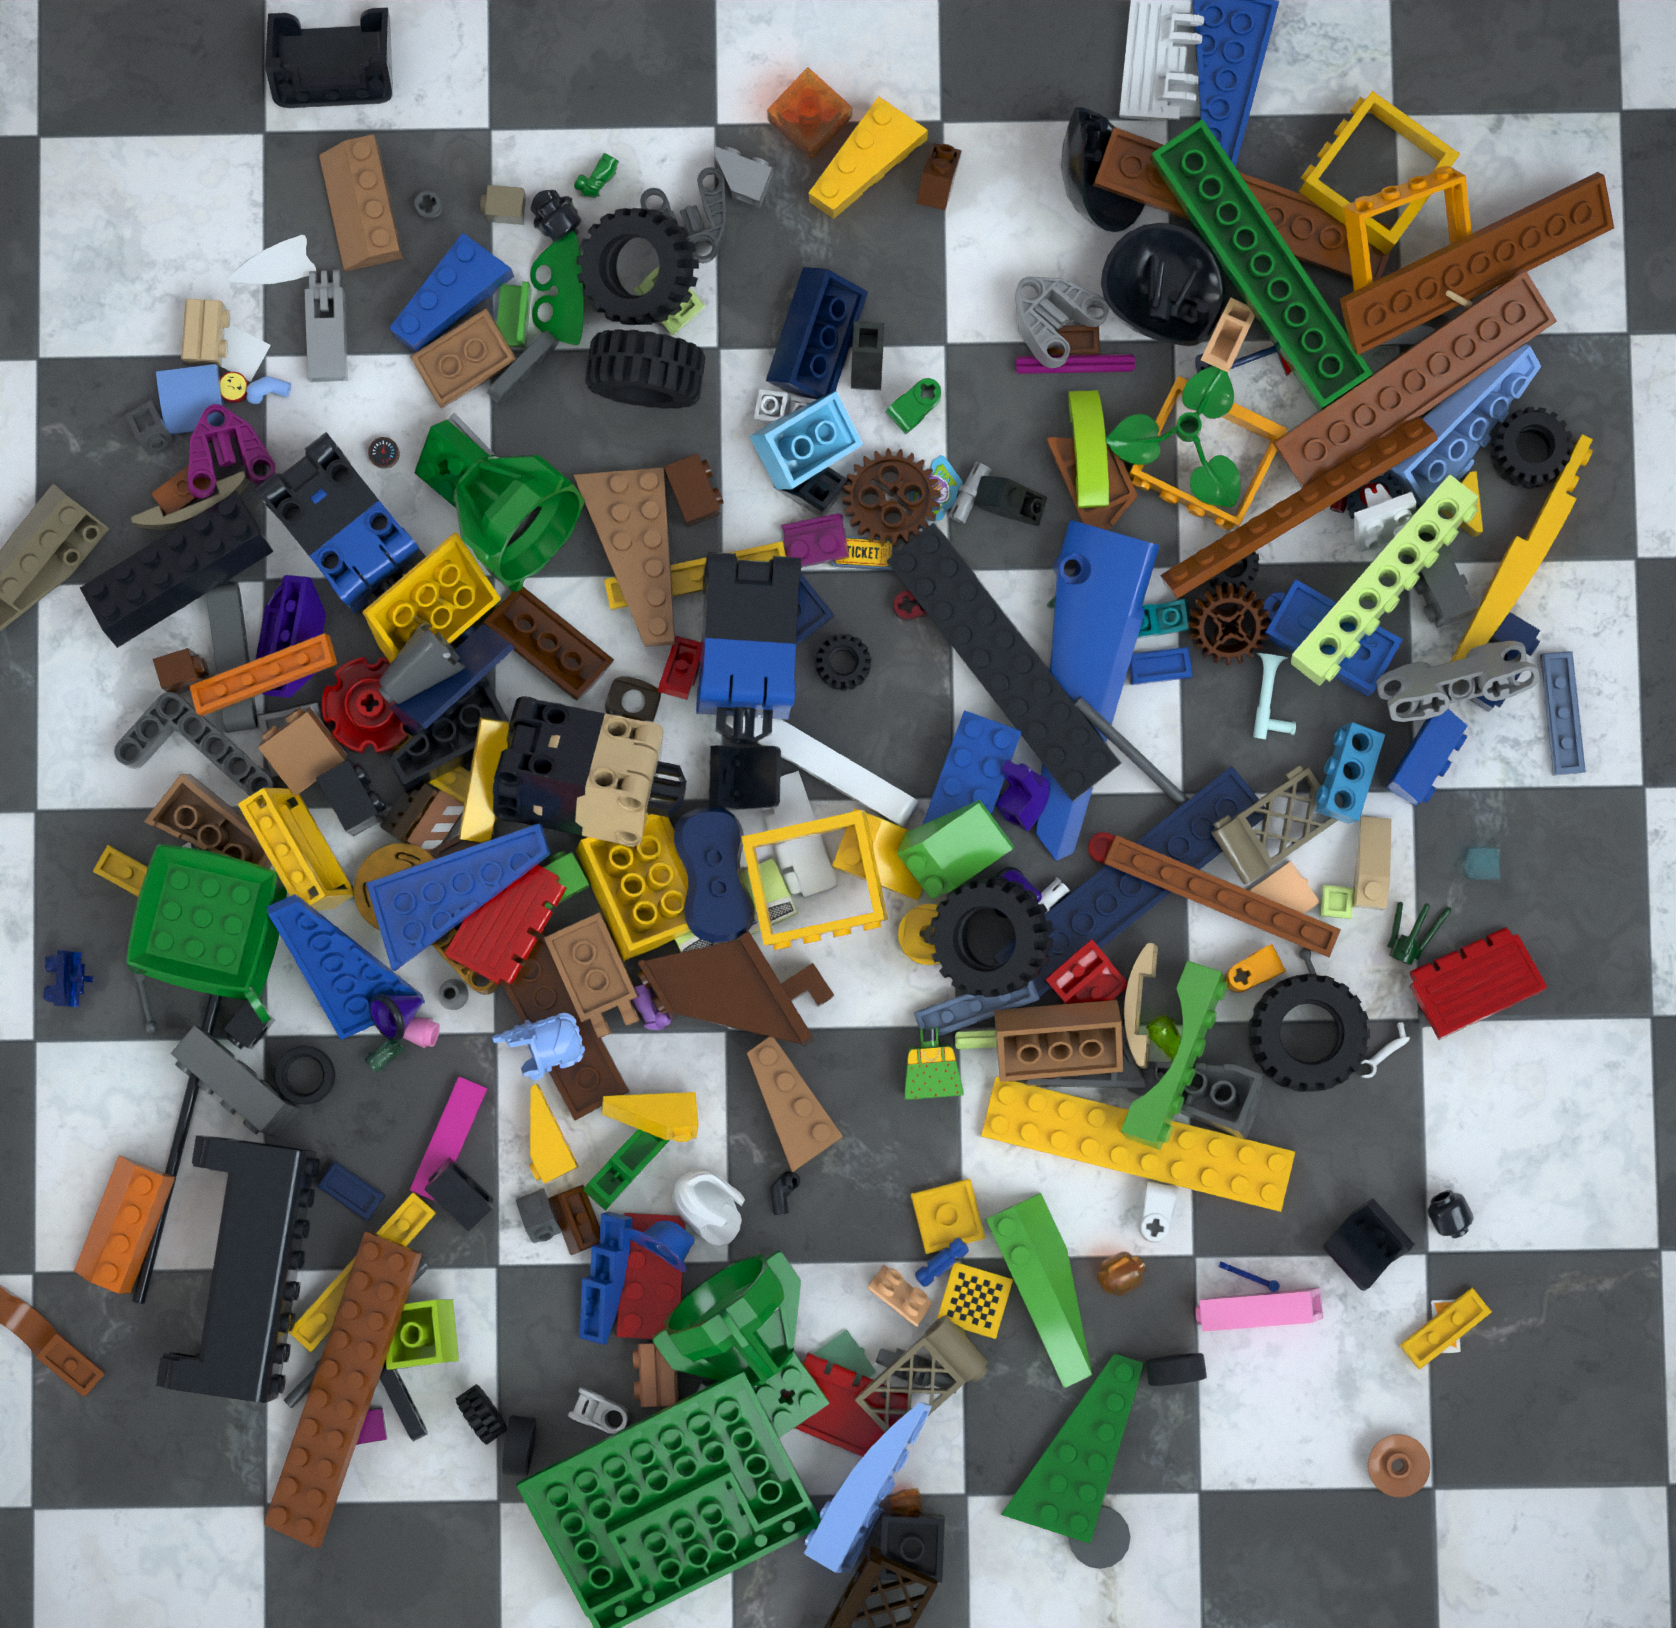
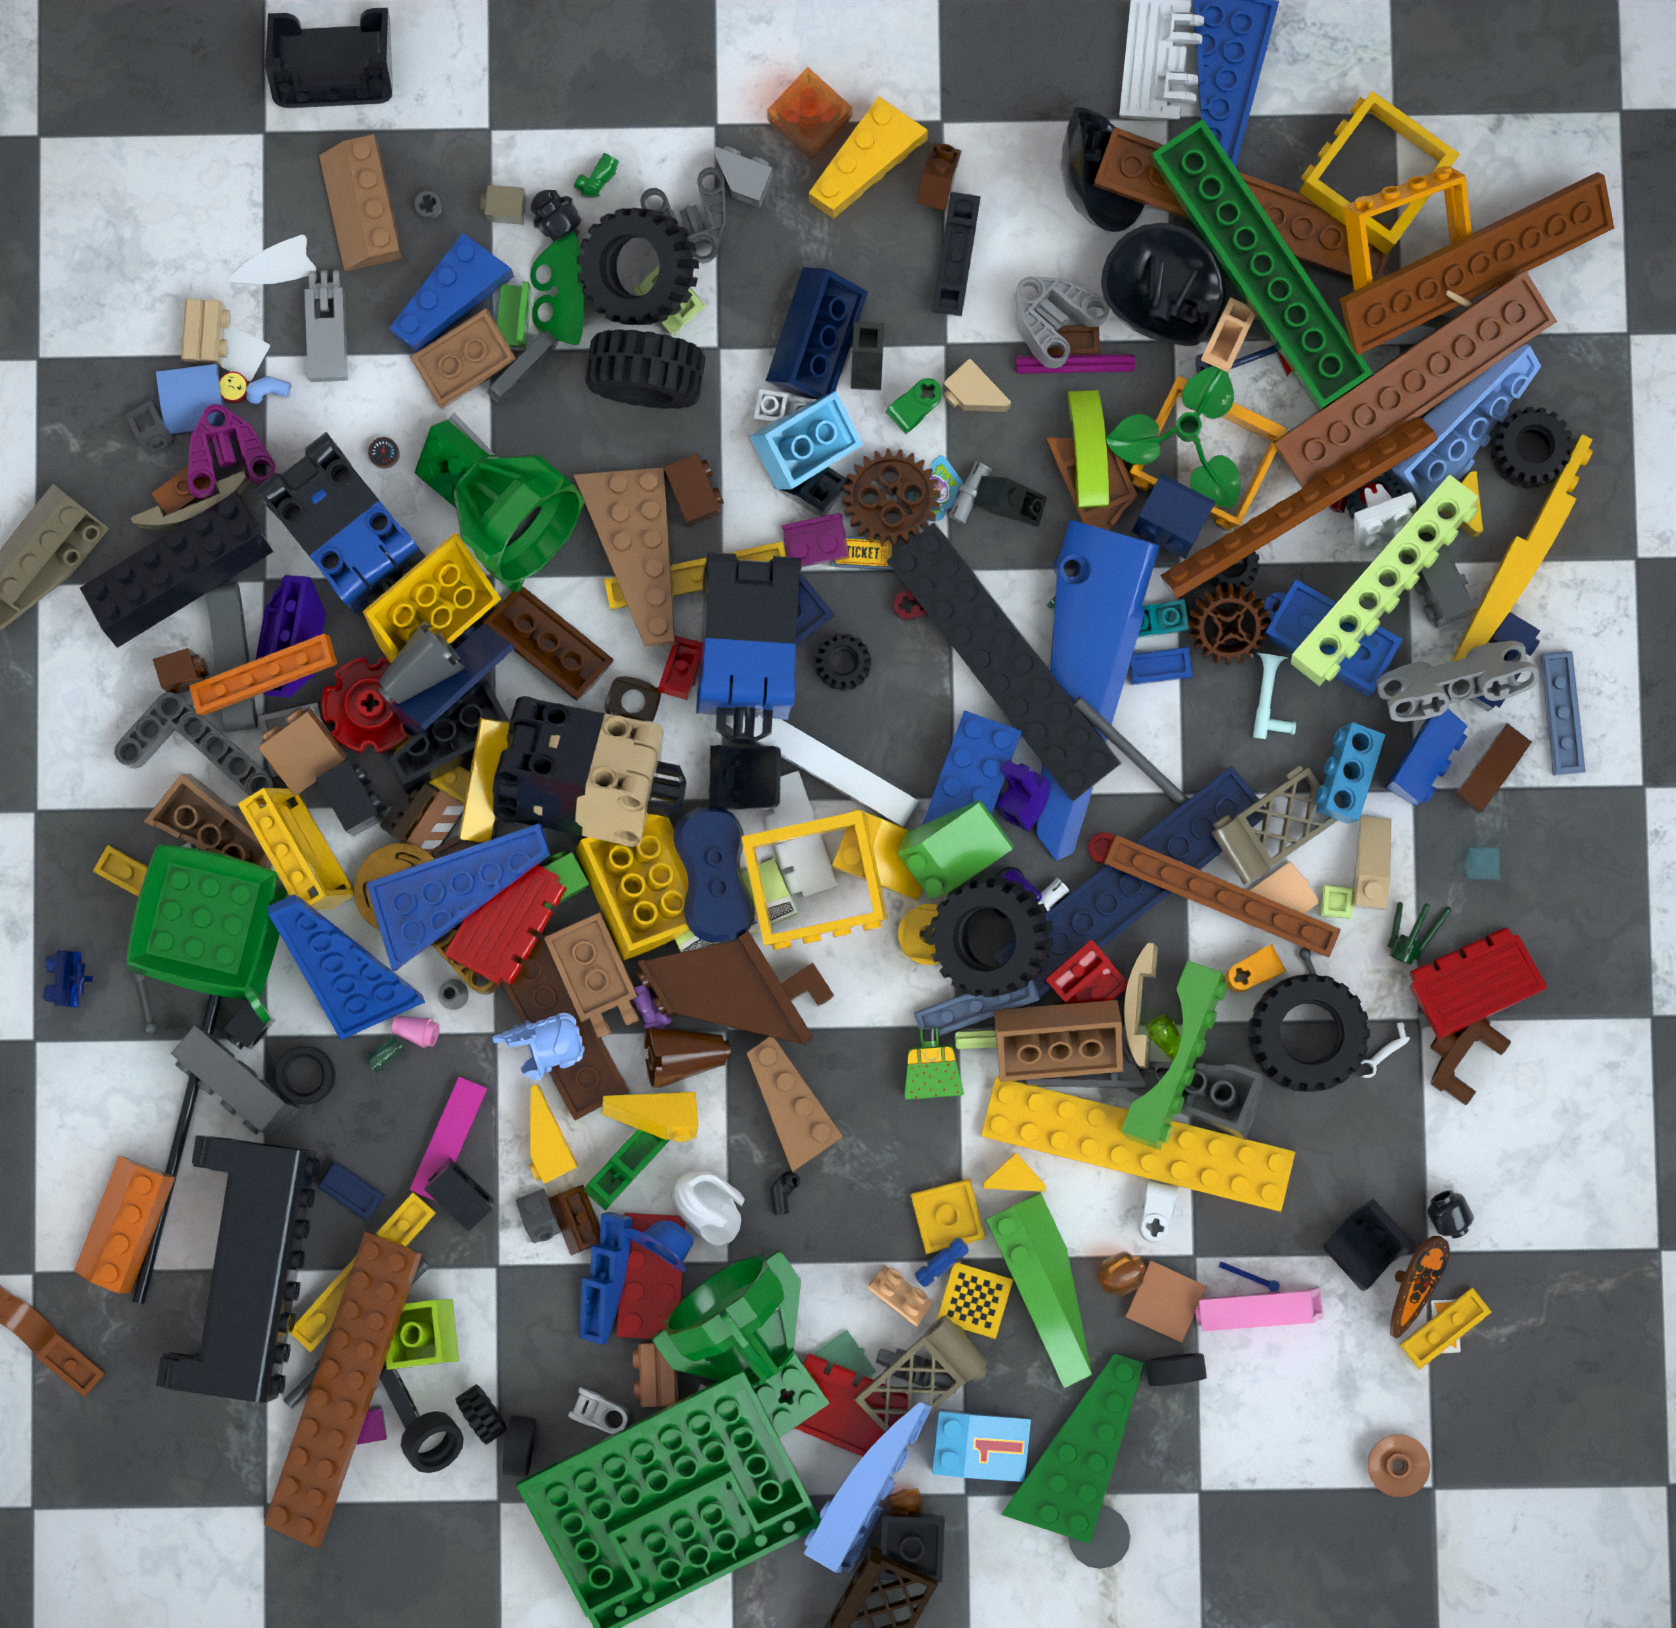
(393, 1013): dark purple hat -> none
(443, 1453): none -> black tyre
(682, 1054): none -> reddish brown cone
(956, 254): none -> black slope
(974, 390): none -> tan slope
(980, 1446): none -> medium azure slope
(1014, 1175): none -> yellow slope
(1166, 1301): none -> nougat tile
(1173, 516): none -> dark blue slope
(1418, 1282): none -> shield
(1452, 1051): none -> reddish brown connector
(1493, 768): none -> reddish brown slope

